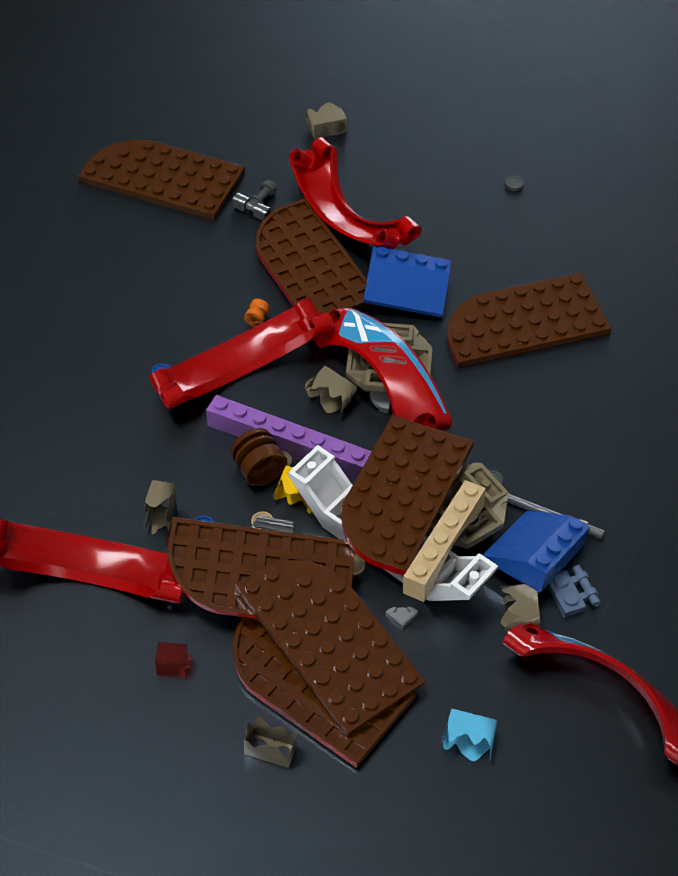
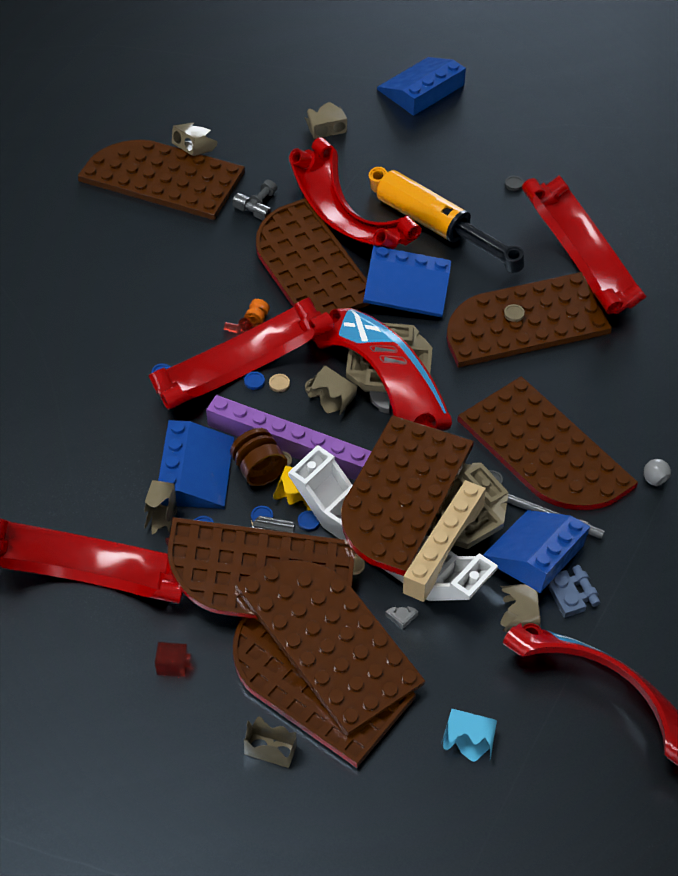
(197, 464): none -> blue slope
(199, 142): none -> dark tan piece
(243, 326): none -> clear red plate
(254, 380): none -> blue piece
(261, 511): none -> blue piece
(279, 383): none -> tan piece
(307, 521): none -> blue piece
(424, 83): none -> blue slope
(439, 215): none -> light orange piece
(514, 313): none -> dark tan piece
(546, 449): none -> reddish brown plate
(584, 244): none -> red panel
(657, 472): none -> light grey piece

